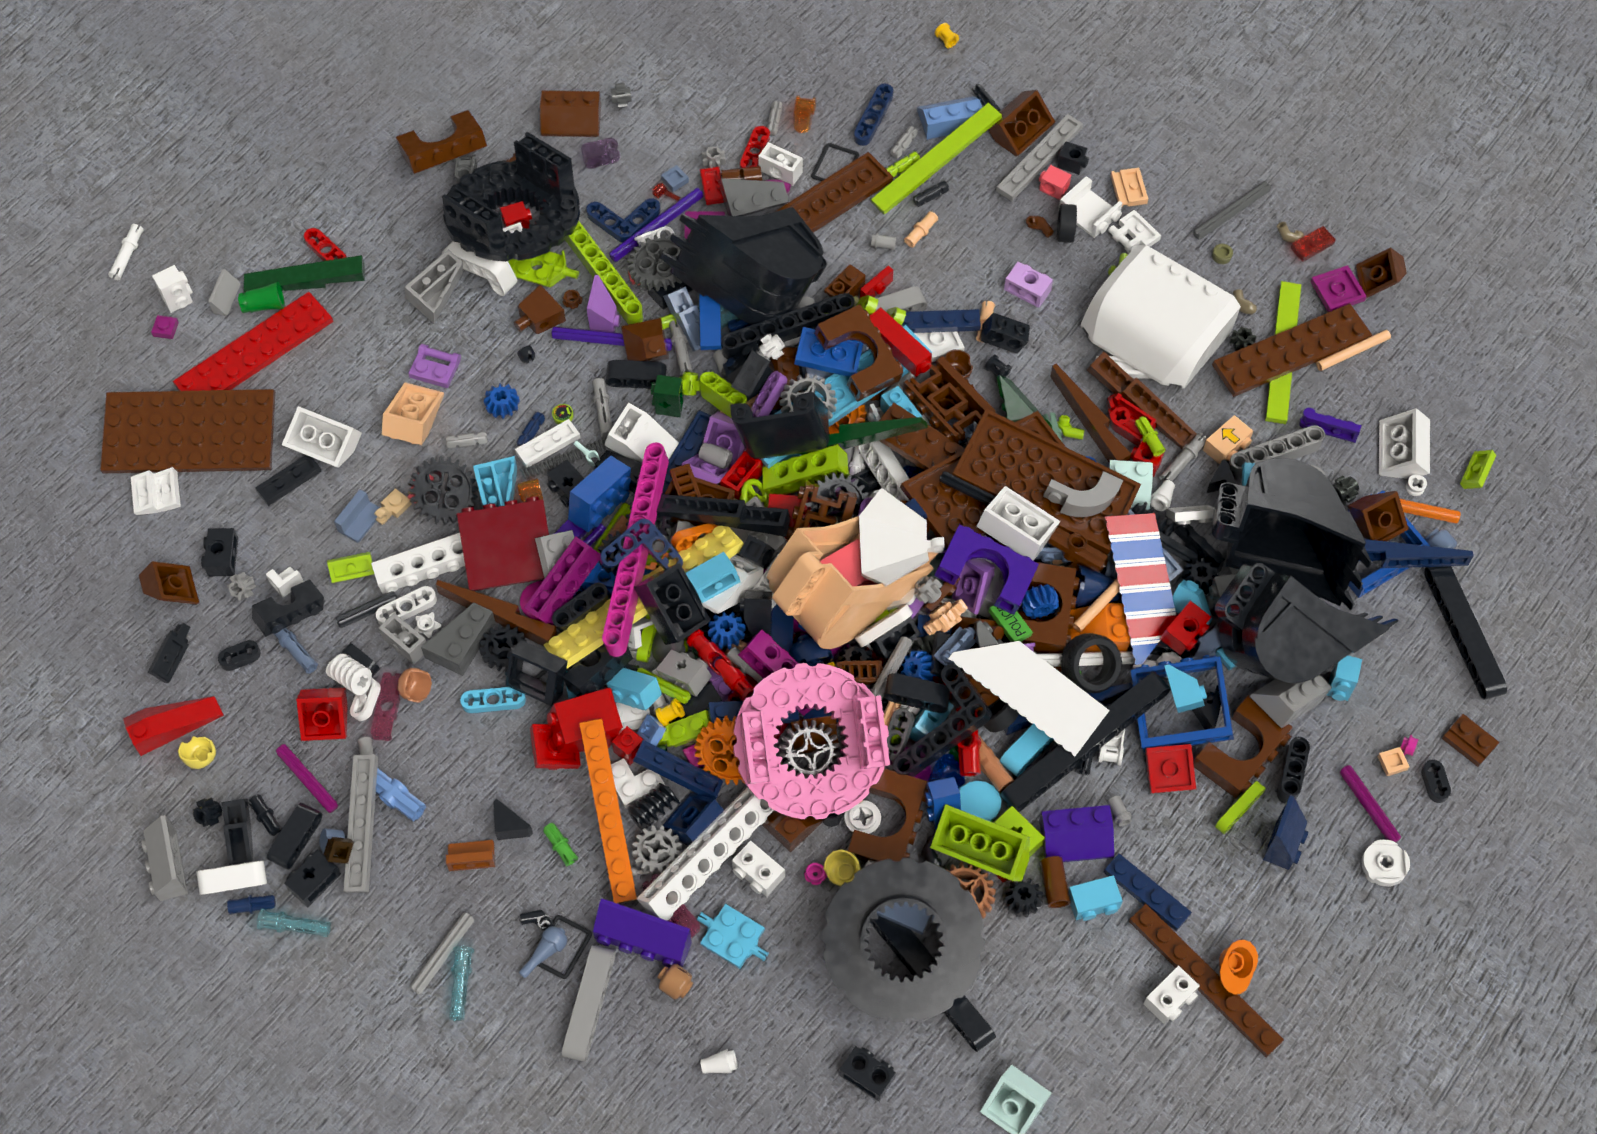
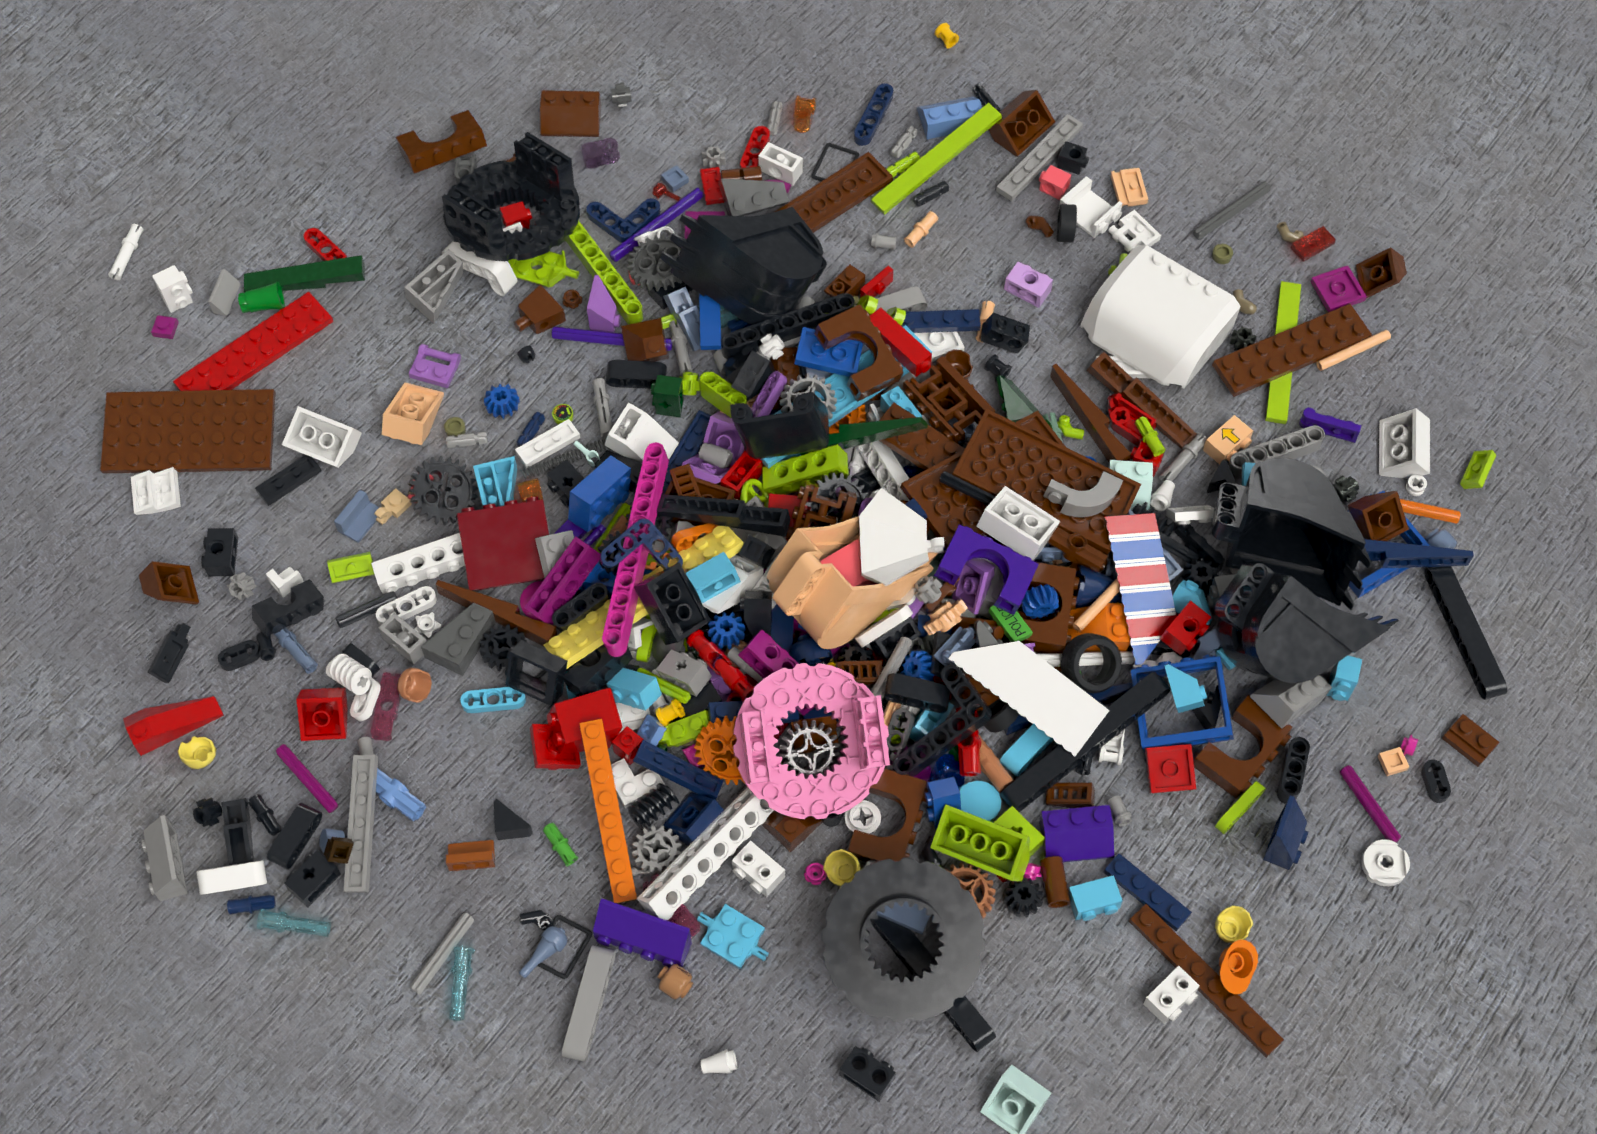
(266, 650): none -> black pin
(454, 426): none -> olive tile
(1032, 871): none -> dark pink plate
(1070, 802): none -> reddish brown slope
(1233, 924): none -> light yellow hair

